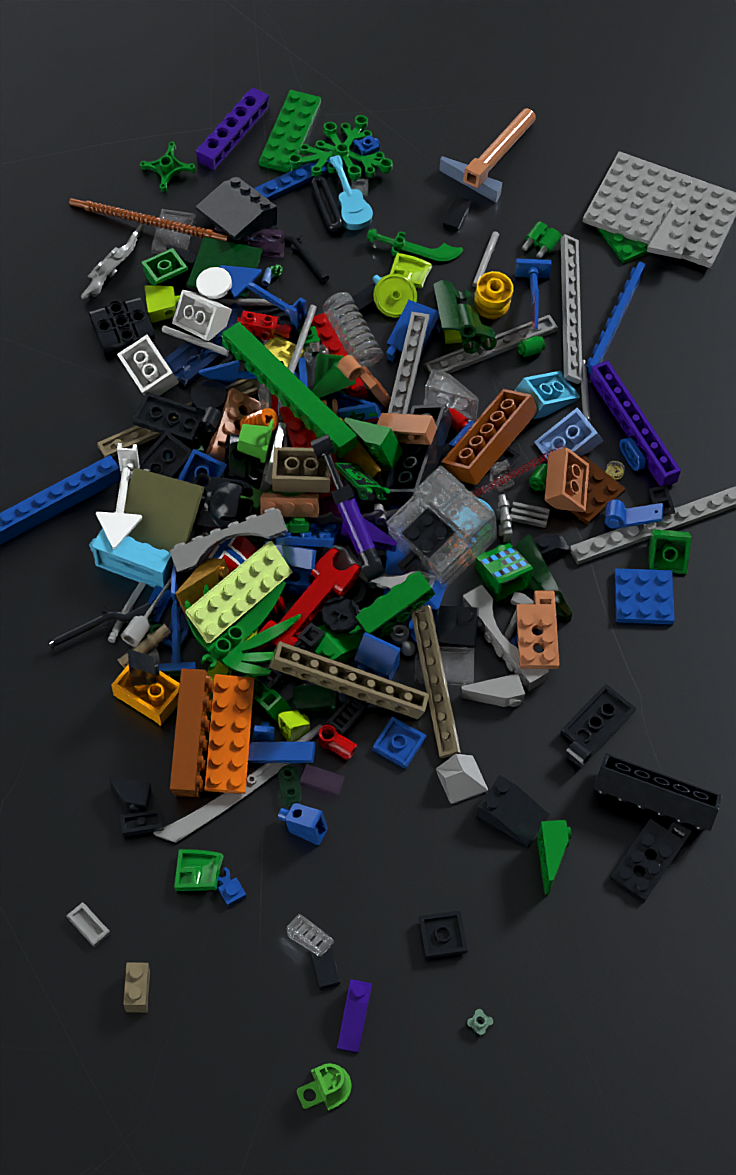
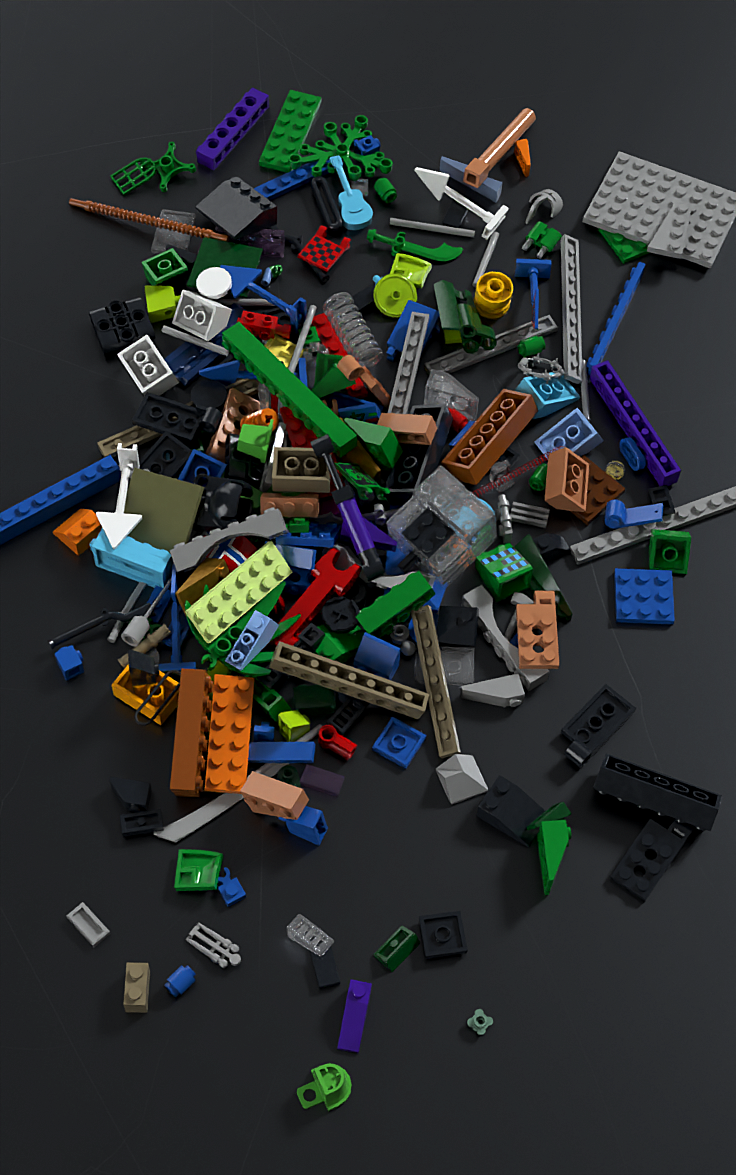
(69, 661): none -> blue brick
(79, 530): none -> orange slope
(108, 265): light grey animal -> none
(135, 162): none -> green window
(150, 695): none -> black piece
(180, 980): none -> blue brick
(234, 958): none -> light grey piece
(252, 640): none -> light blue slope
(273, 797): none -> nougat wedge
(323, 252): none -> red flag
(385, 190): none -> green brick
(397, 948): none -> dark green slope
(431, 227): none -> light grey piece
(438, 185): none -> white piece
(521, 152): none -> orange slope
(546, 376): none -> light grey piece
(547, 194): none -> light grey helmet
(554, 813): none -> dark green slope

